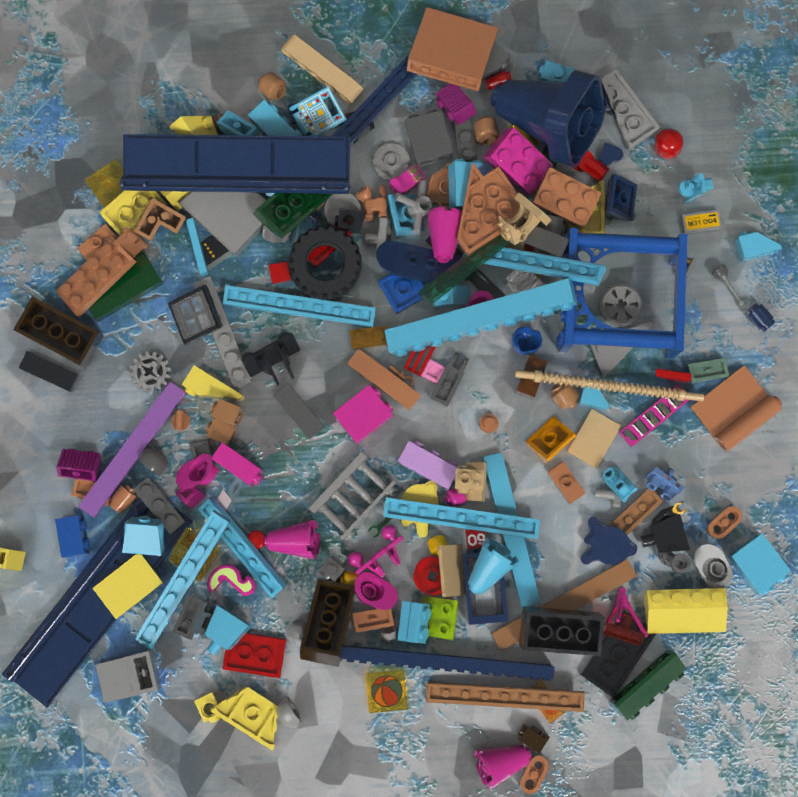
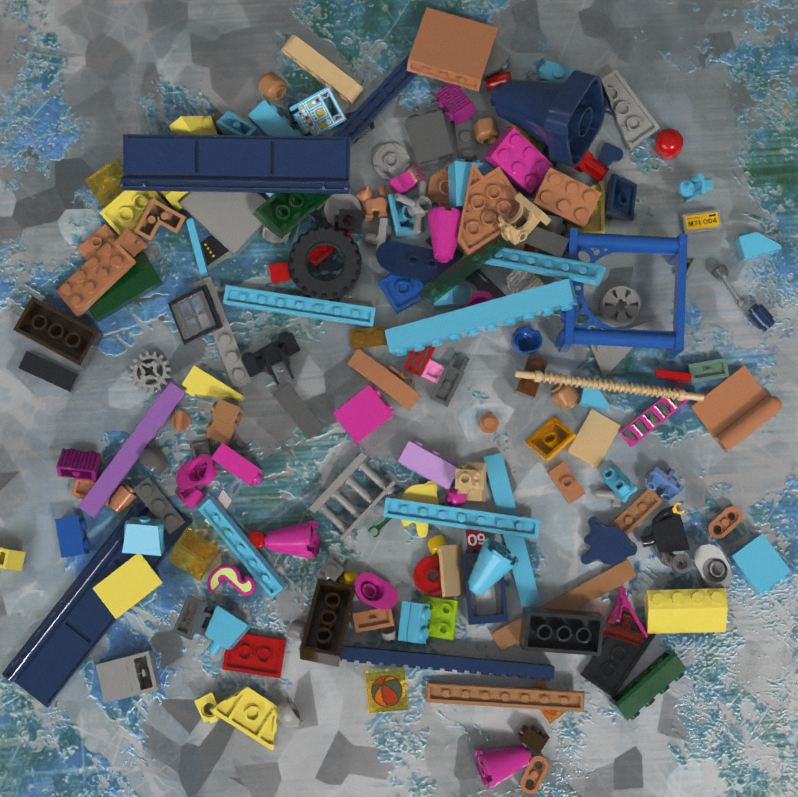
(182, 579): medium azure plate -> none
(356, 558): dark pink piece -> none

